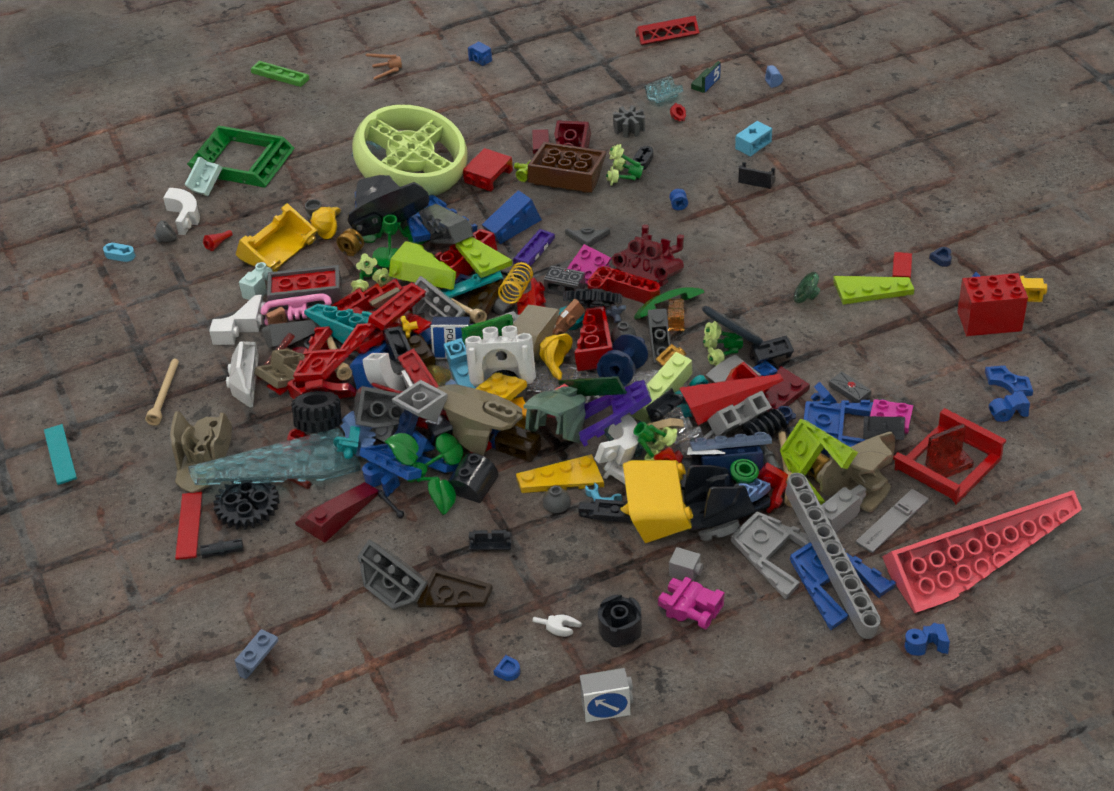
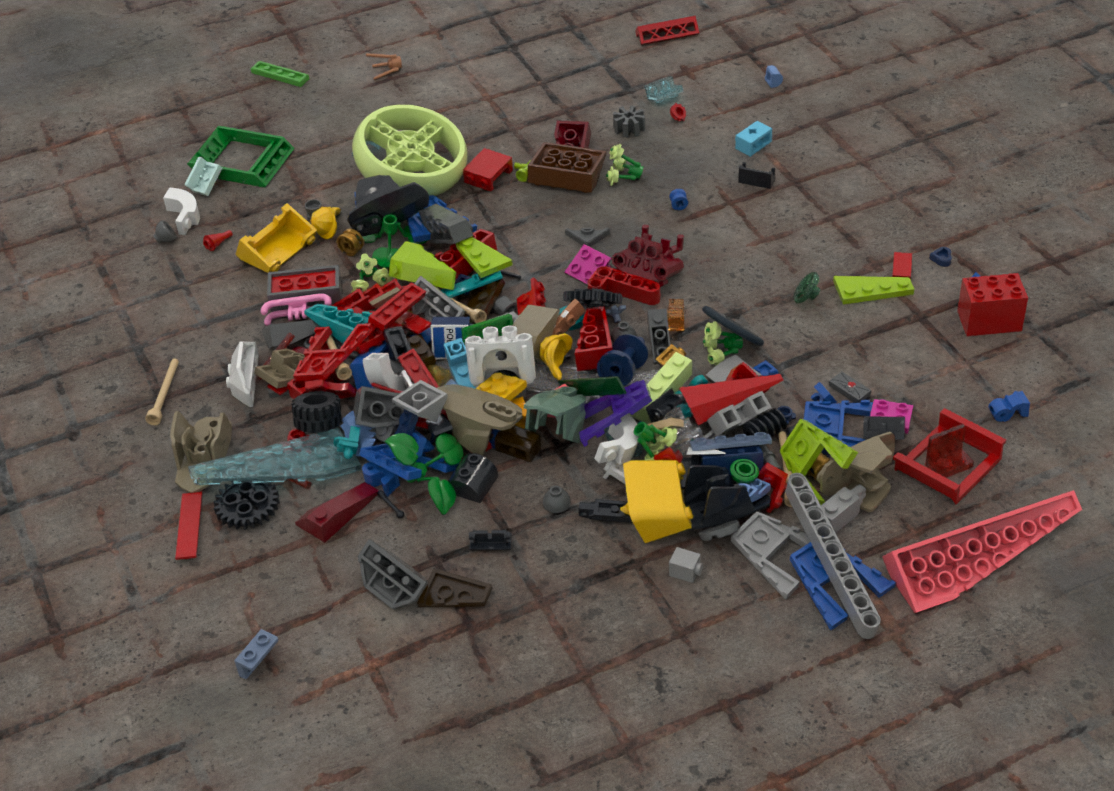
(60, 454): teal piece -> none
(119, 252): medium azure beam -> none
(221, 548): black pin -> none
(244, 320): white arch -> none
(253, 282): light aqua brick -> none
(276, 316): nougat tile -> none
(407, 327): yellow plant -> none
(480, 53): blue brick -> none
(507, 669): blue tile -> none
(512, 217): blue wedge -> none
(515, 283): yellow piece -> none
(534, 247): dark purple plate -> none
(539, 137): dark red tile -> none
(555, 624): white hand -> none
(563, 279): brick -> none
(569, 473): yellow wing -> none
(595, 495): medium azure arm -> none
(606, 694): piece -> none
(619, 620): black brick -> none
(644, 156): black beam -> none
(685, 293): green slope -> none
(691, 602): dark pink hips -> none
(707, 78): panel -> none
(771, 349): black hinge -> none
(786, 391): dark red wing -> none
(892, 521): light grey piece -> none
(917, 640): blue leg -> none
(1004, 378): blue tile -> none
(1034, 288): yellow brick -> none

